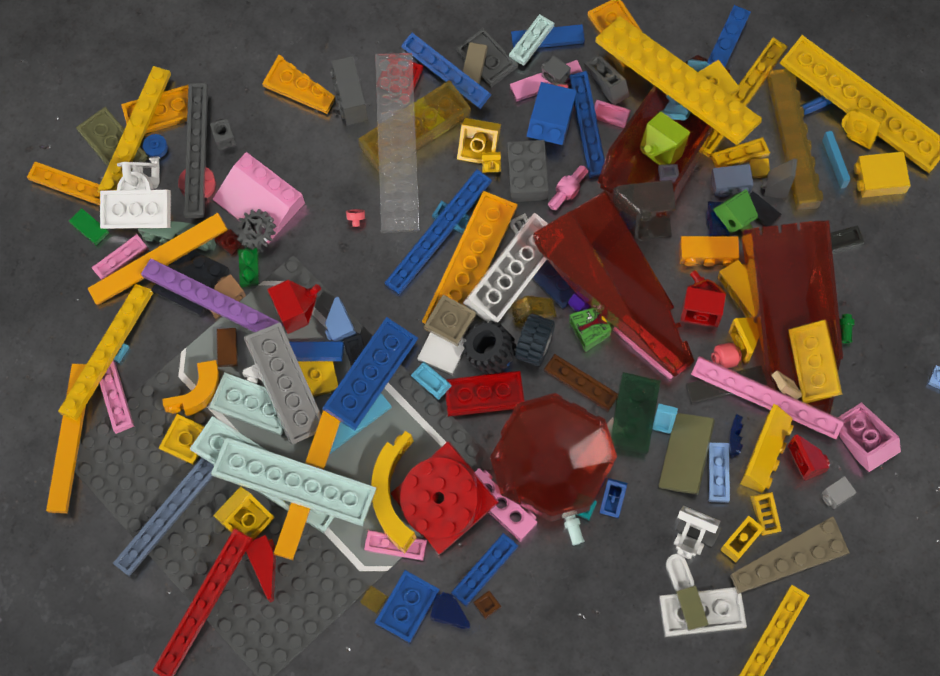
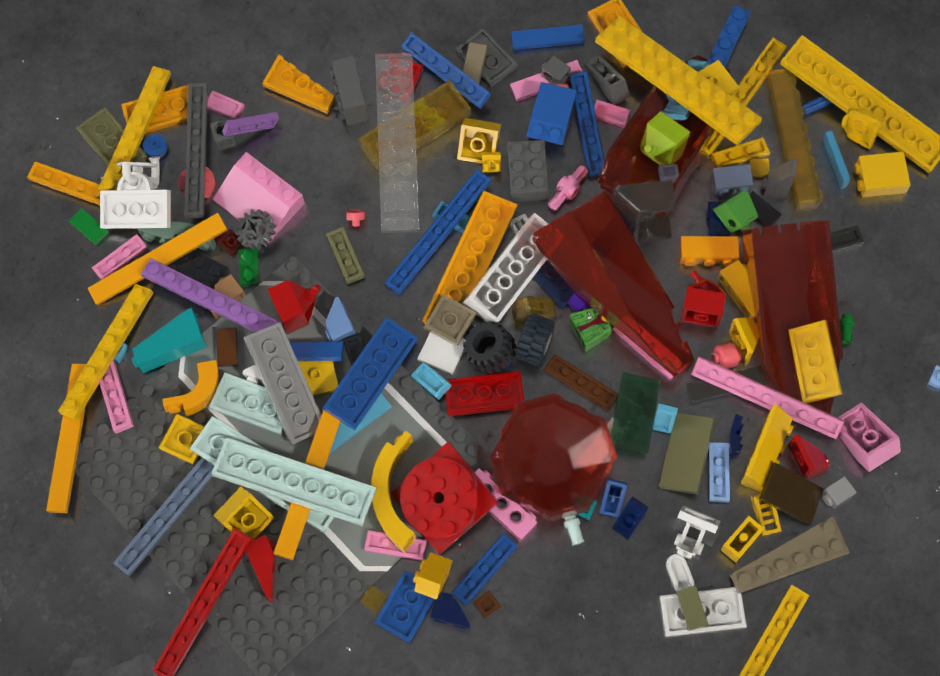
(170, 342): none -> teal slope
(224, 105): none -> bright pink tile
(250, 124): none -> medium lavender tile
(345, 255): none -> olive plate
(432, 575): none -> yellow brick
(531, 39): light aqua tile -> none
(630, 517): none -> clear blue slope
(786, 385): tan plate -> none
(791, 493): none -> dark brown tile

